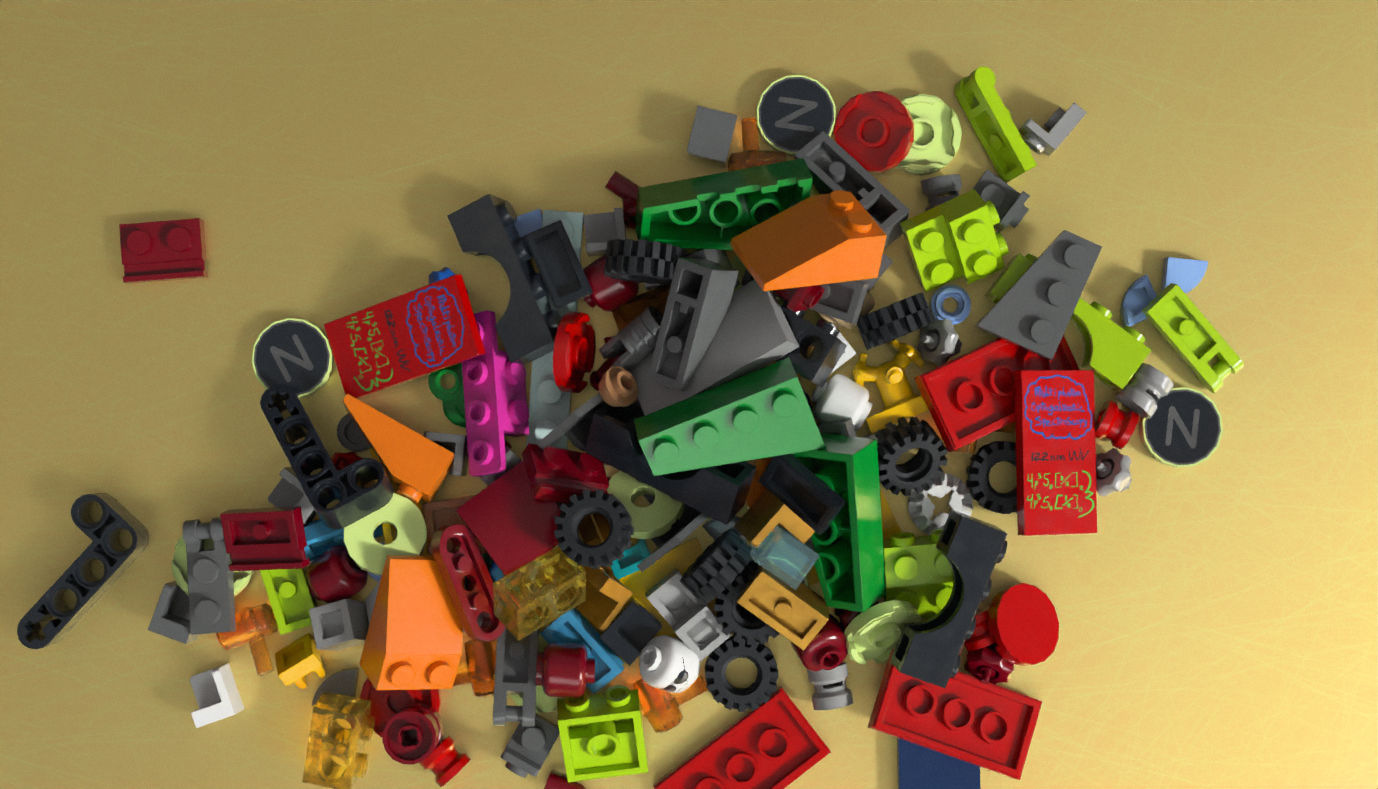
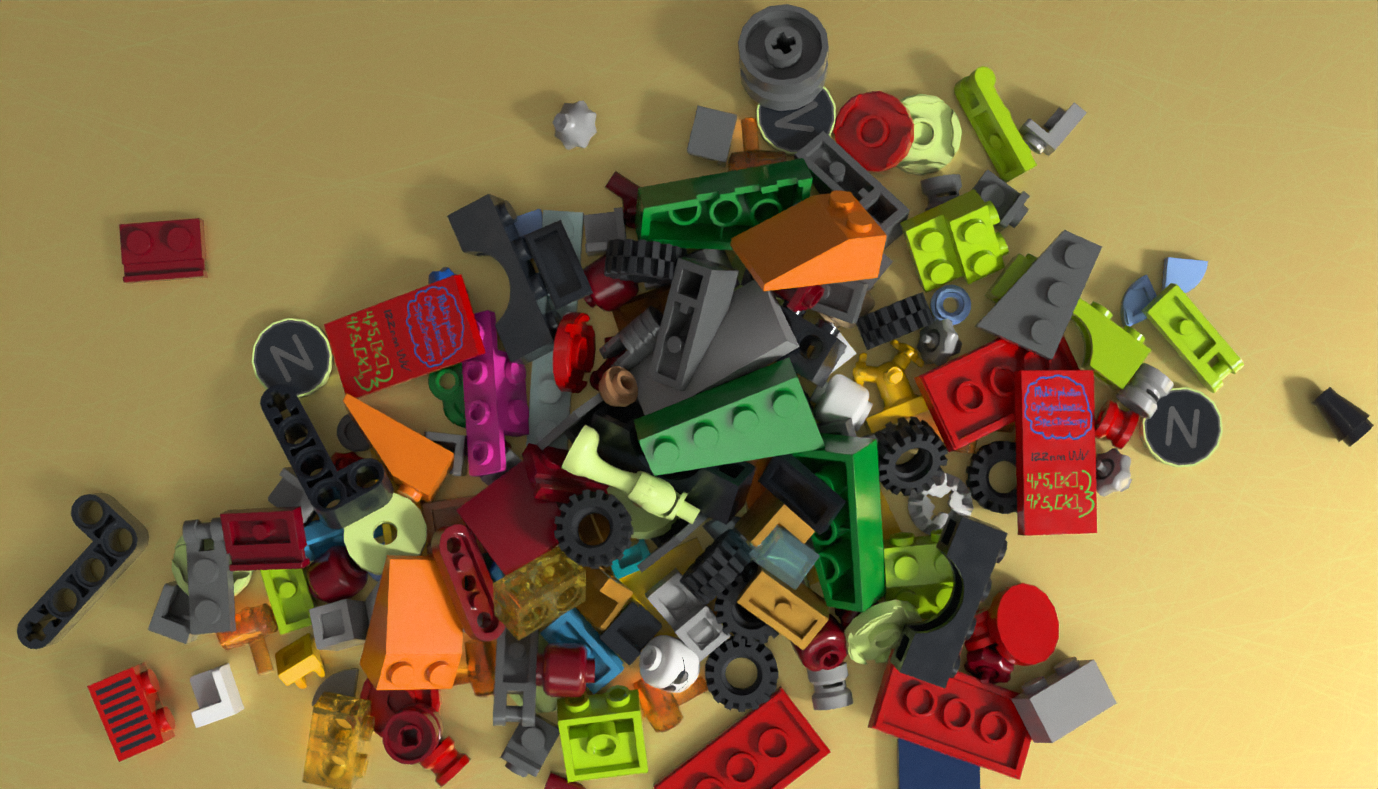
(132, 711): none -> red brick
(575, 125): none -> light grey piece
(644, 489): none -> yellowish green piece
(783, 57): none -> dark grey wheel
(1063, 700): none -> light grey brick
(1343, 417): none -> black cone

